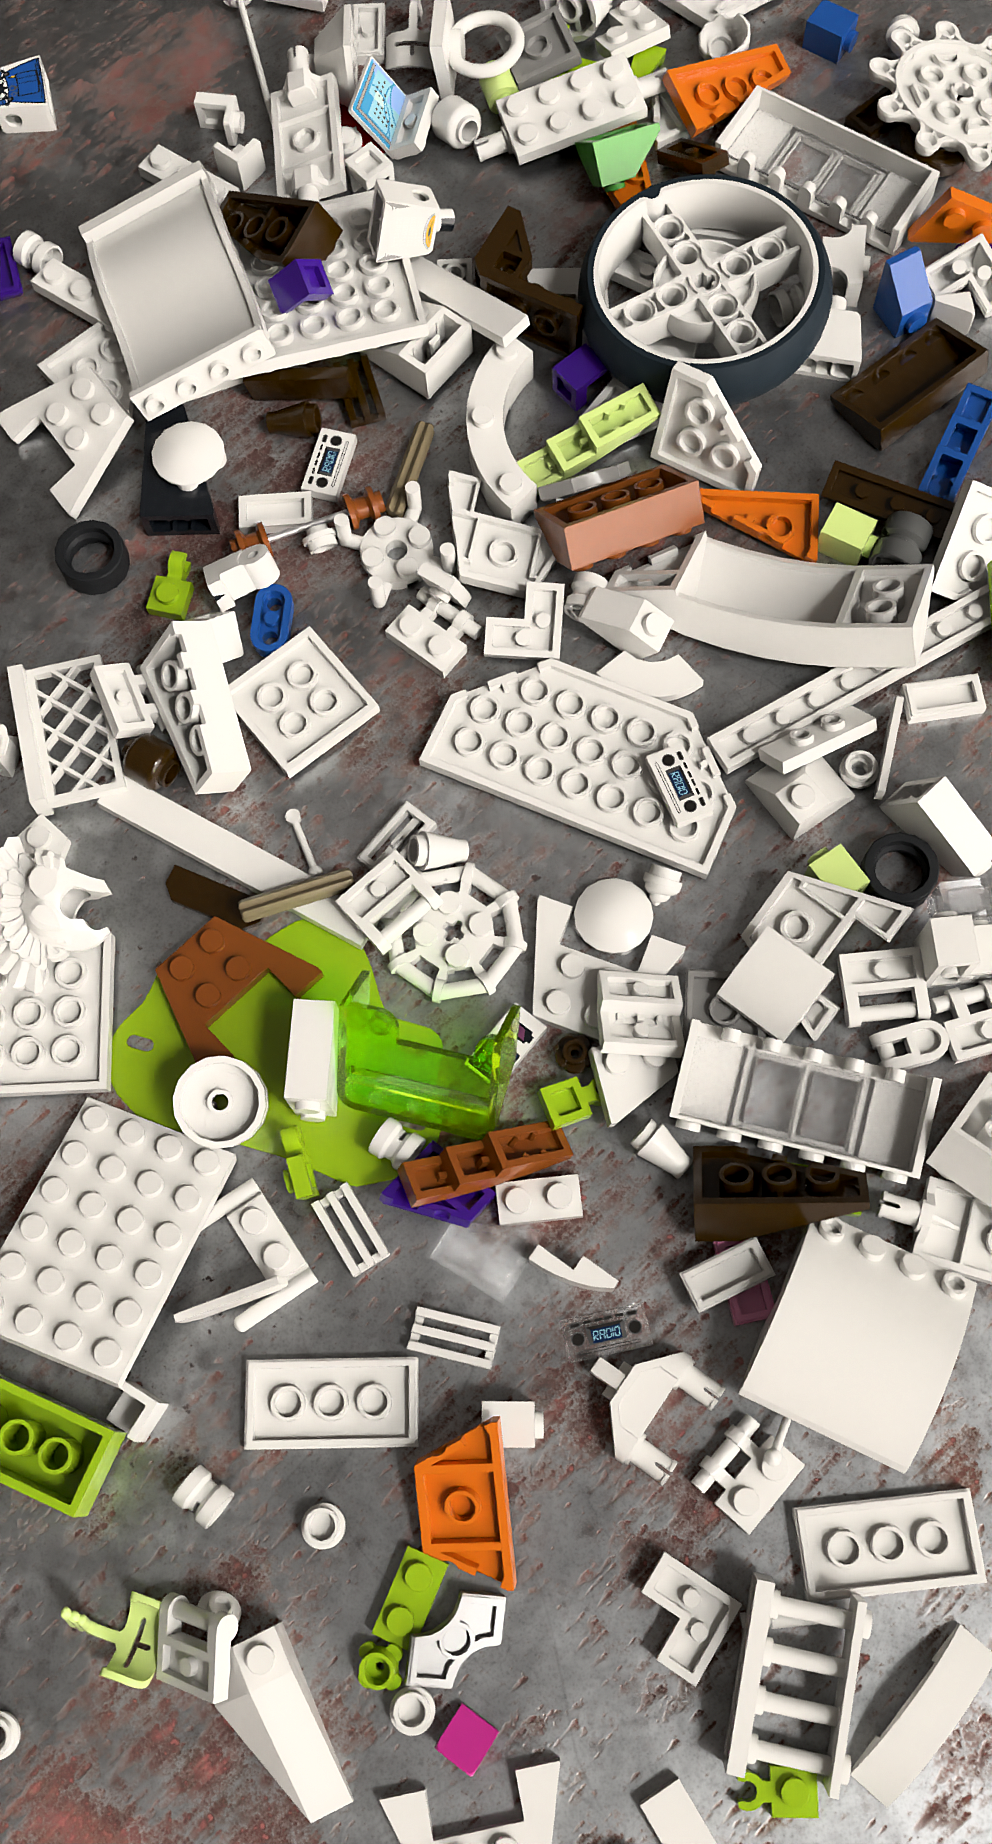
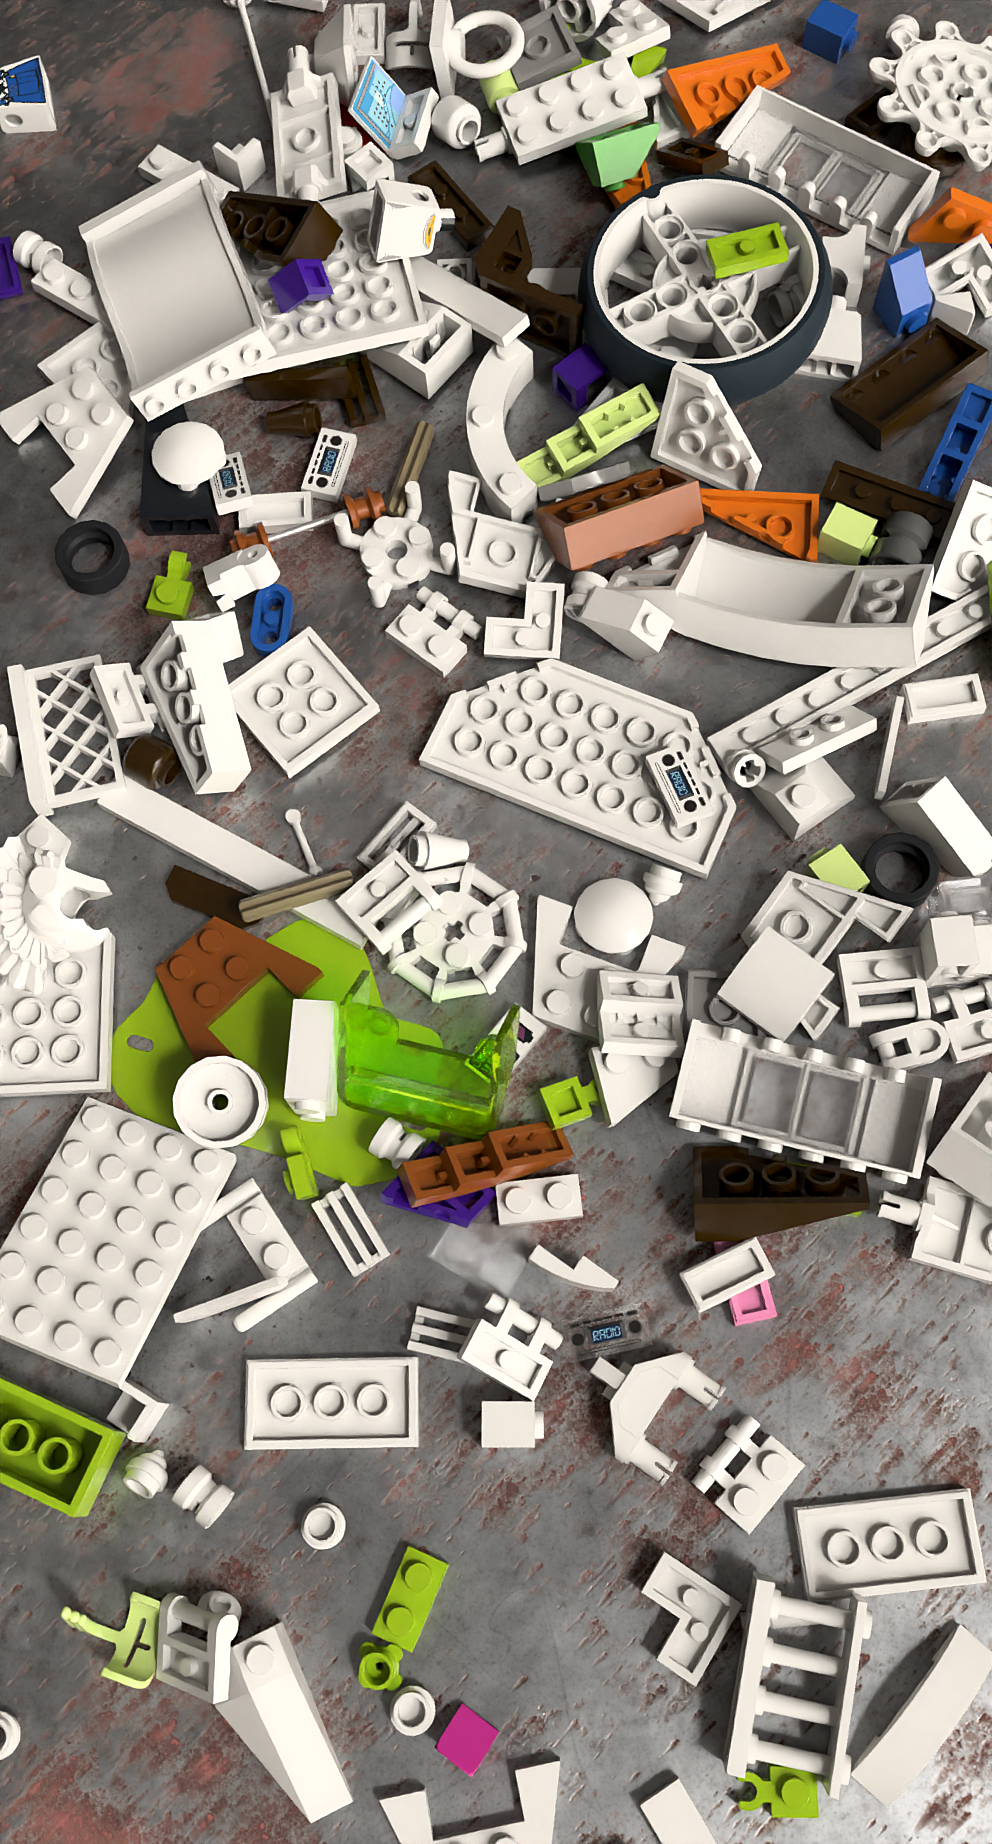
(147, 1474): none -> white plate
(220, 113): white bracket -> none
(231, 486): none -> white tile
(320, 539): white plate -> none
(438, 1653): tile -> none
(443, 585): white plate -> none
(467, 1504): orange wing -> none
(470, 223): none -> dark brown tile
(505, 1358): none -> white plate
(563, 1055): dark brown plate -> none
(660, 679): white tile -> none
(661, 1149): white cone -> none
(724, 36): white hair -> none
(747, 250): none -> lime plate
(753, 775): none -> white bush
(773, 1456): white hinge -> none
(859, 759): white plate -> none
(860, 1342): white slope -> none

